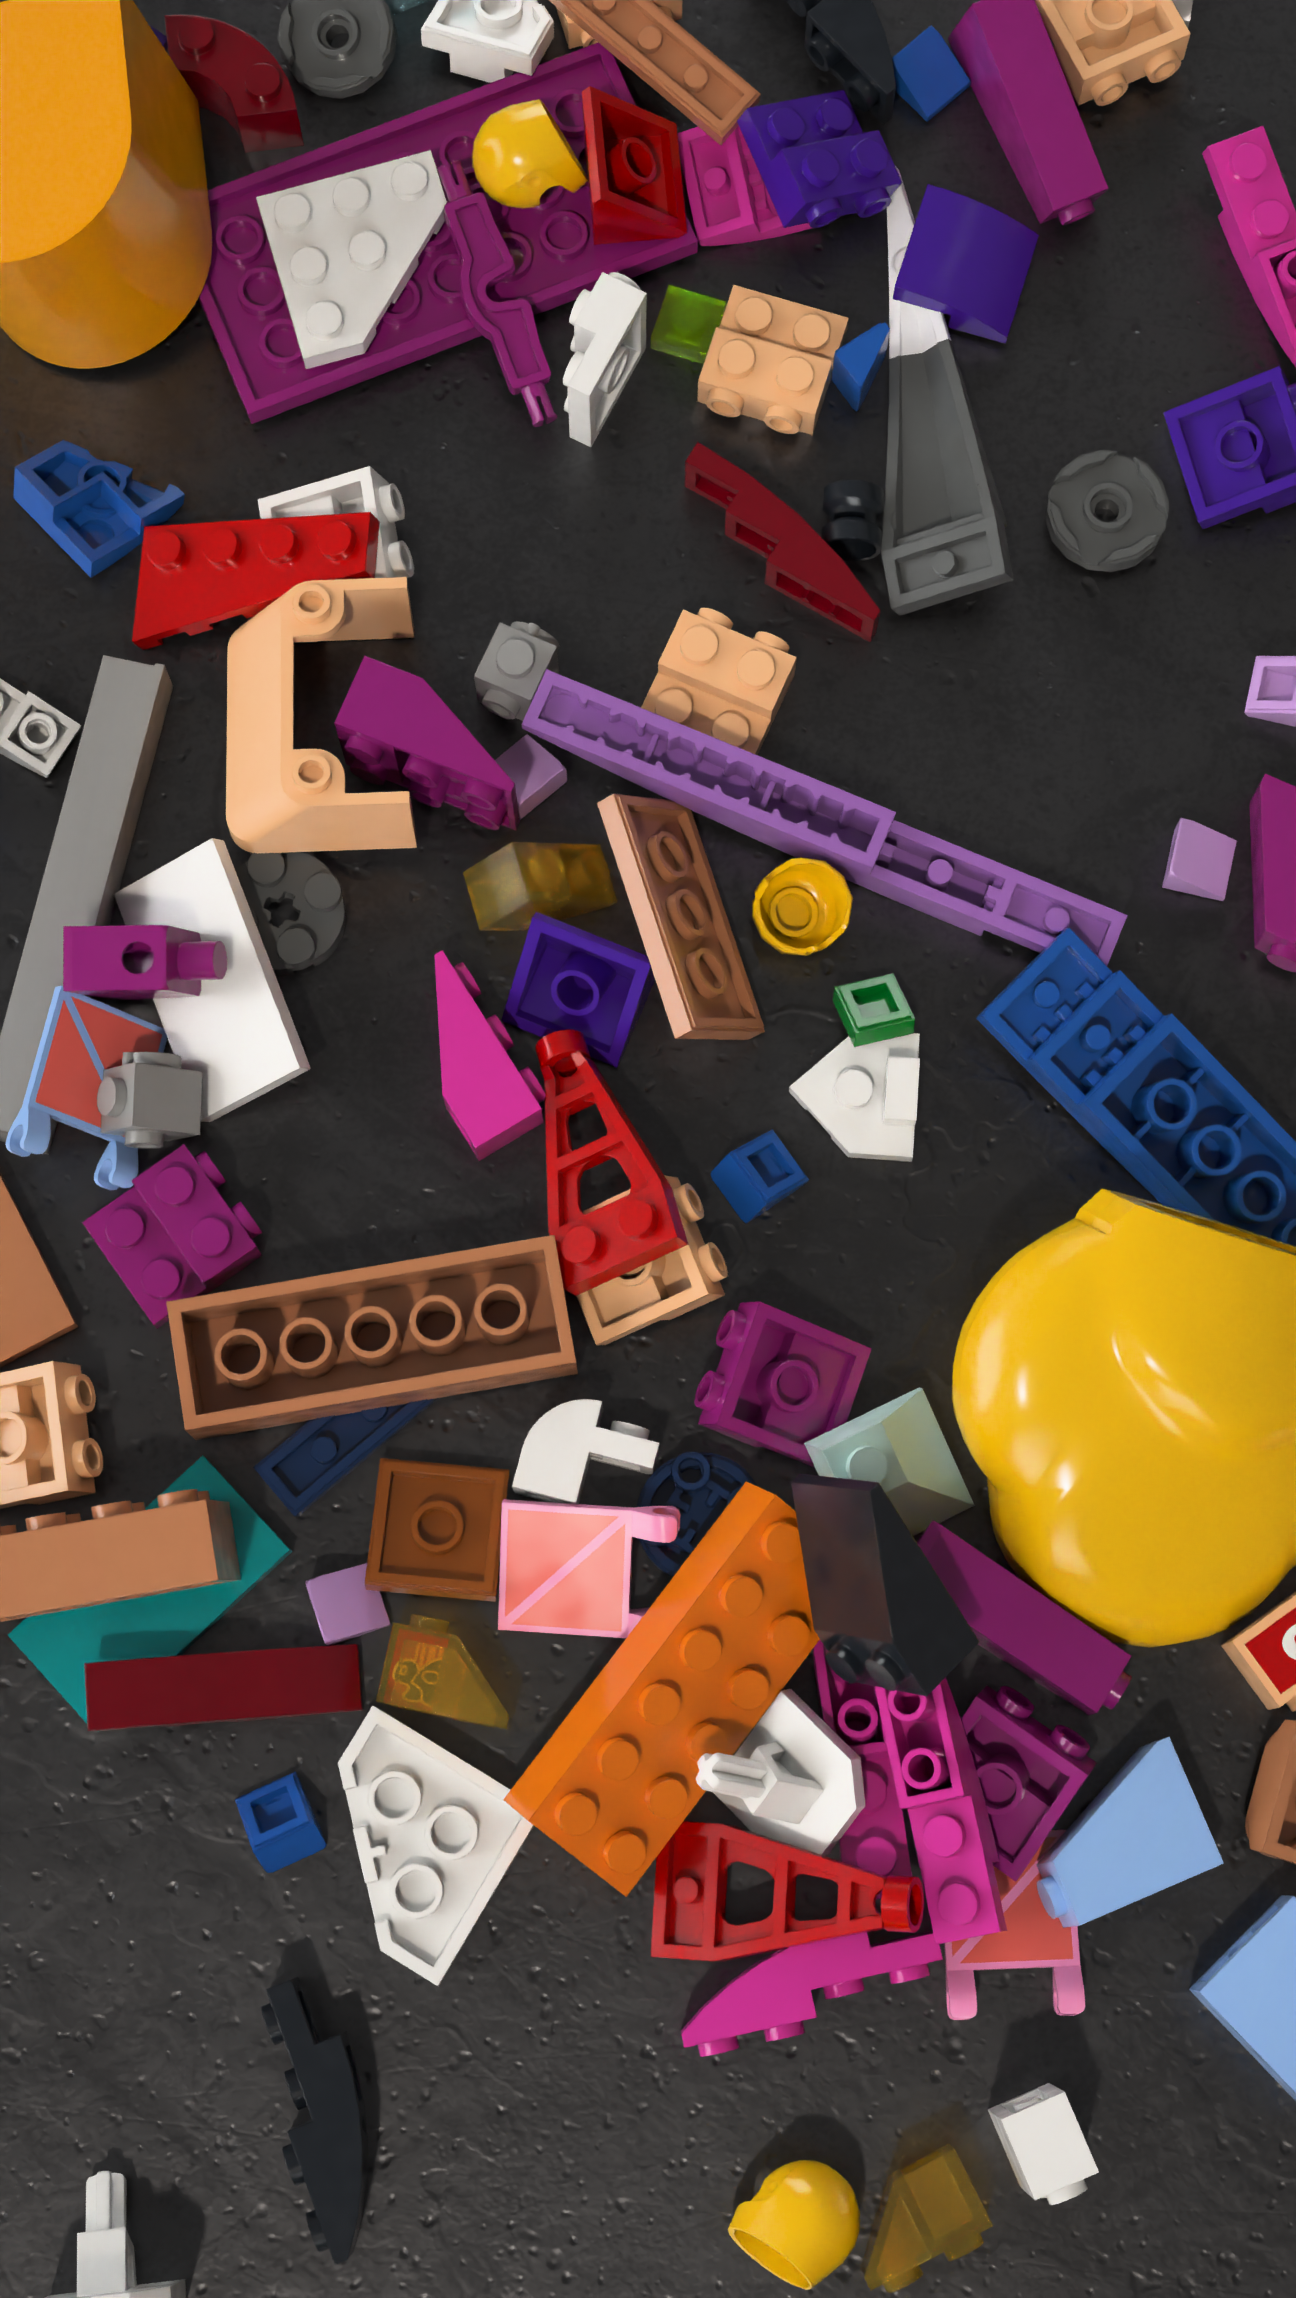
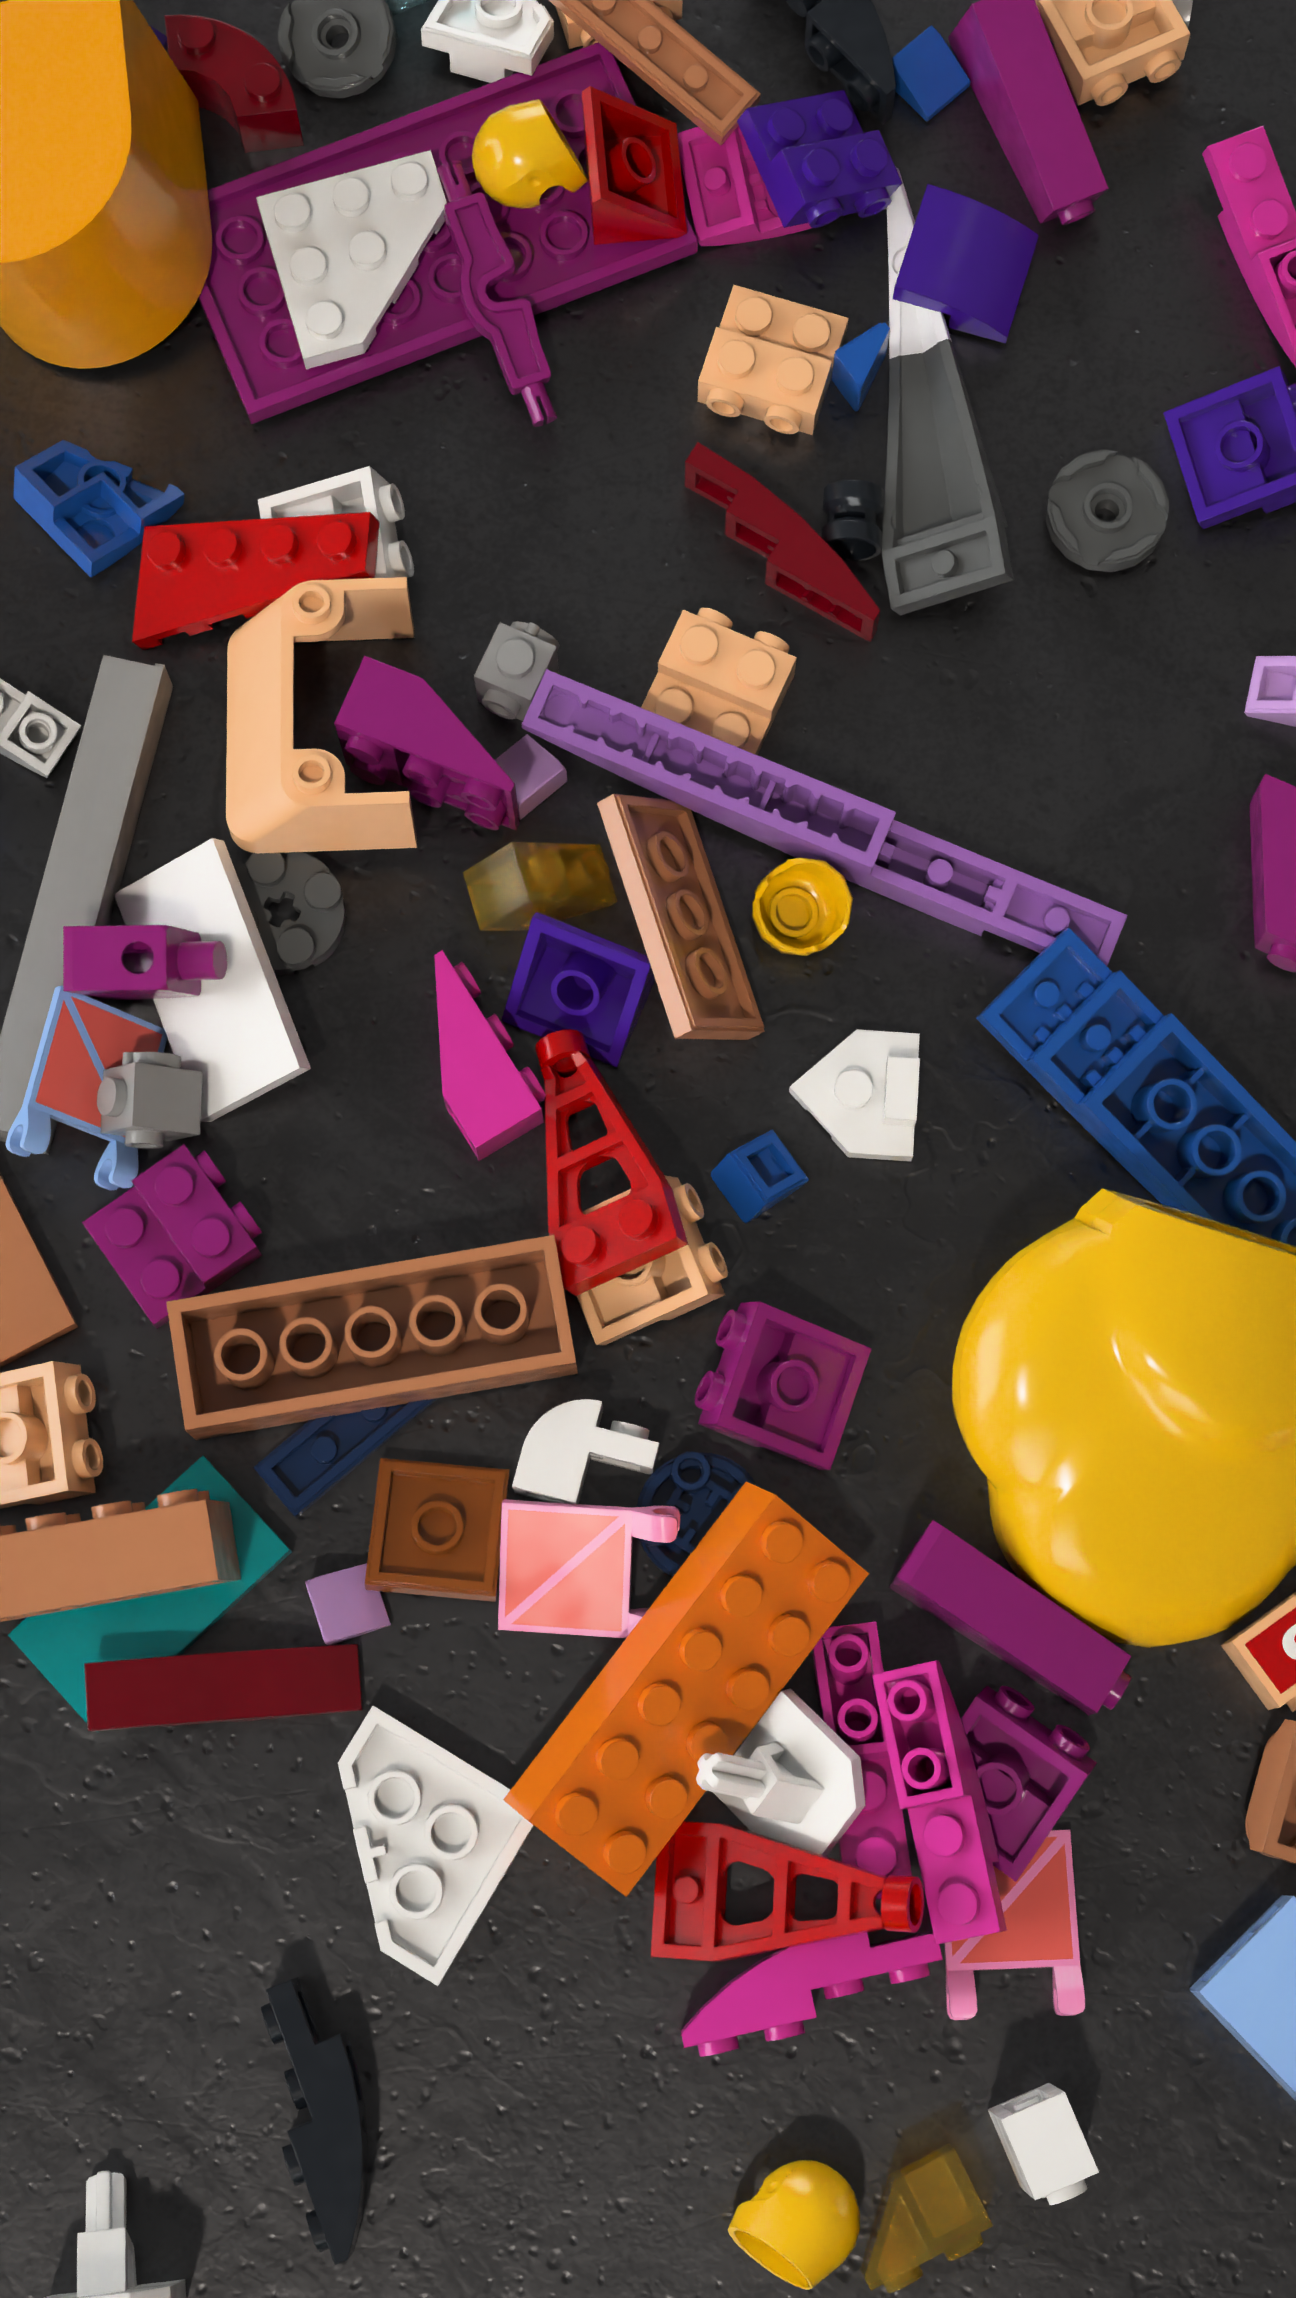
(280, 1823): blue slope -> none
(437, 1676): clear yellow slope -> none
(606, 348): white plate -> none
(687, 324): clear neon green plate -> none
(873, 1010): green tile -> none
(875, 1589): black slope -> none
(901, 1451): light aqua slope -> none
(1128, 1841): light blue slope -> none
(1199, 861): lavender slope -> none

